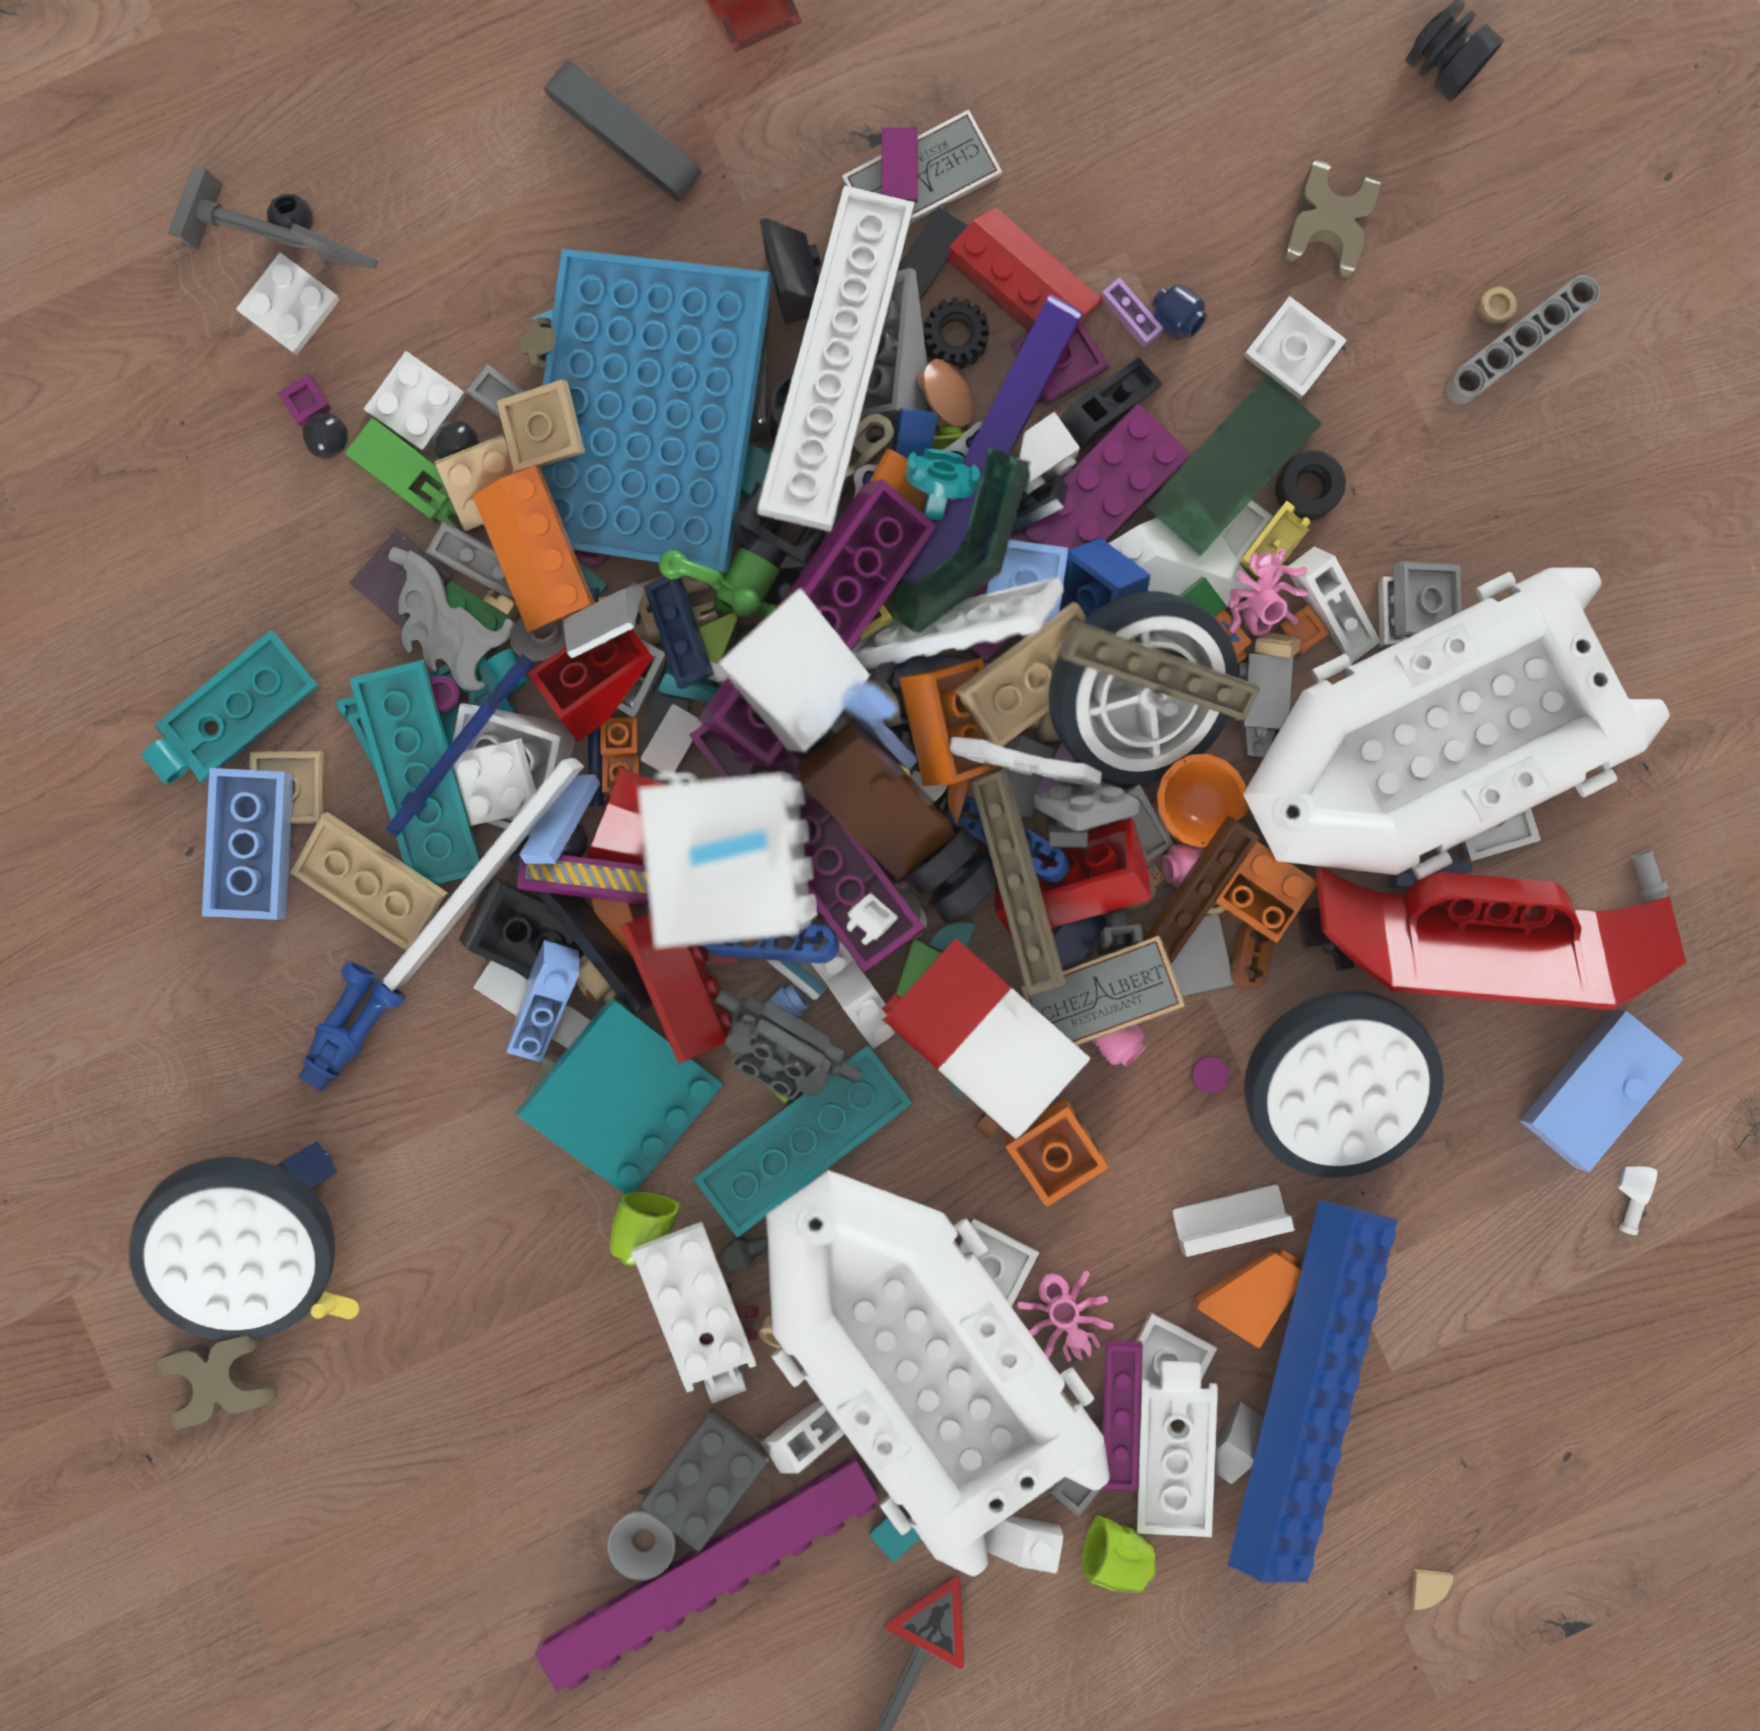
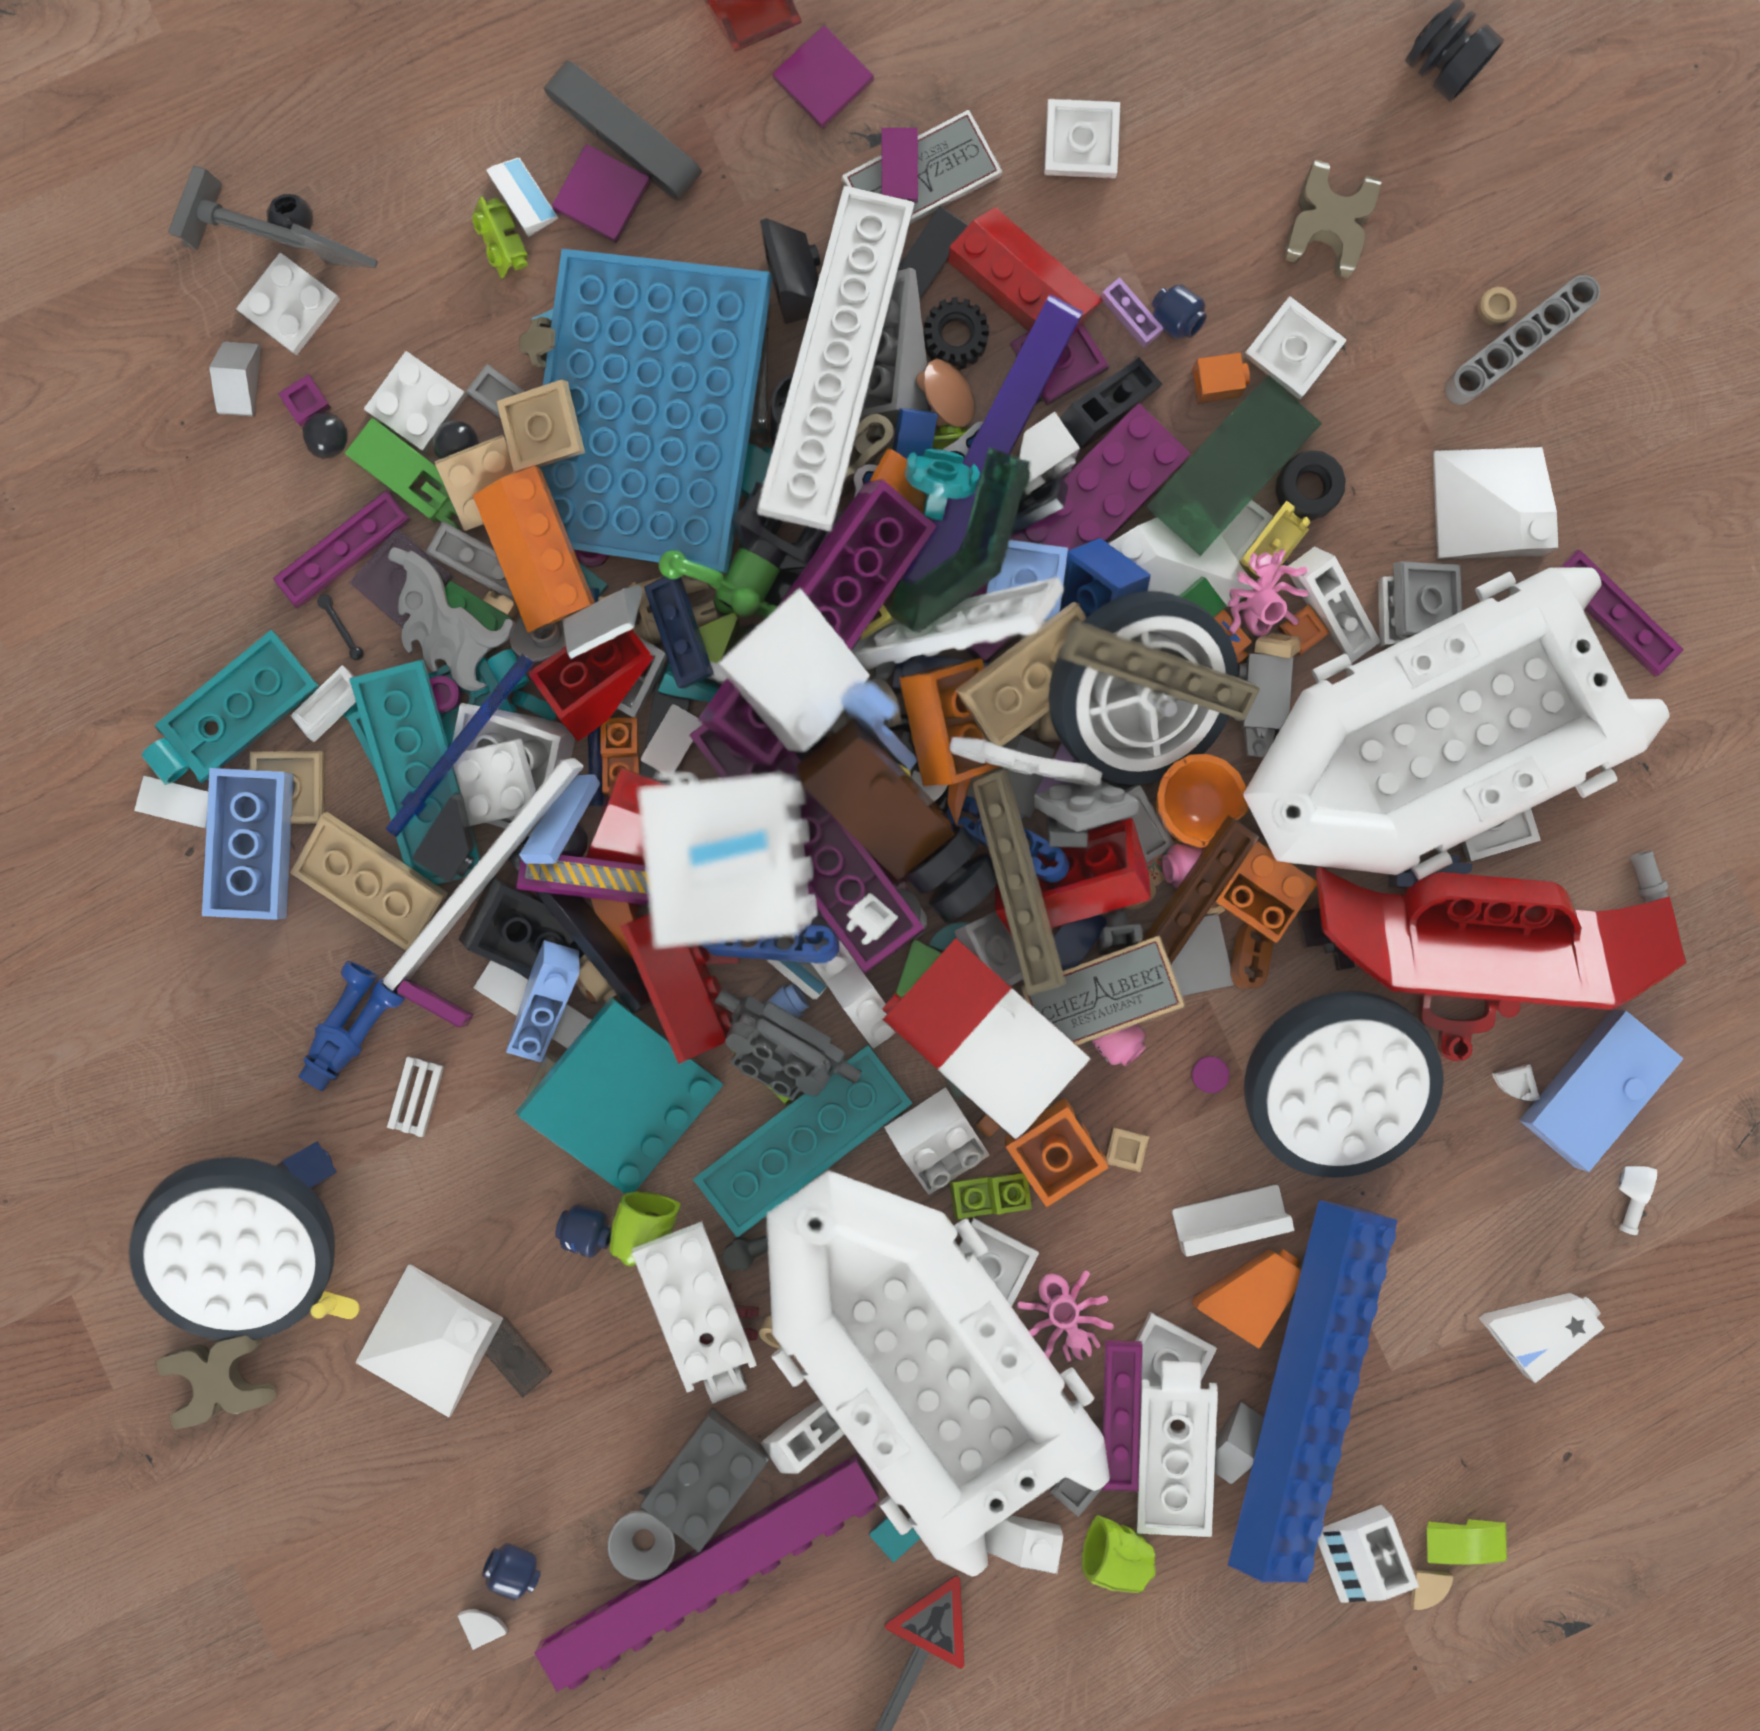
(173, 802): none -> white tile
(235, 378): none -> light grey slope
(325, 705): none -> white tile
(326, 603): none -> black hinge
(341, 549): none -> magenta tile
(407, 1126): none -> white tile
(429, 1340): none -> white slope
(434, 1003): none -> magenta tile
(448, 842): none -> black slope
(481, 1627): none -> white tile
(492, 222): none -> lime hinge
(511, 1571): none -> dark blue head
(516, 1359): none -> clear smoke plate
(522, 195): none -> white slope
(534, 704): none -> teal tile
(583, 1230): none -> dark blue head
(601, 193): none -> magenta tile
(823, 76): none -> magenta tile
(936, 1141): none -> white slope
(990, 1195): none -> lime slope
(993, 946): none -> light grey plate
(1082, 138): none -> white plate
(1126, 1149): none -> tan tile
(1220, 377): none -> orange brick
(1366, 1557): none -> white slope
(1461, 1031): none -> red piece
(1467, 1544): none -> lime slope
(1493, 504): none -> white slope
(1518, 1082): none -> white tile
(1543, 1331): none -> white slope
(1627, 621): none -> magenta tile

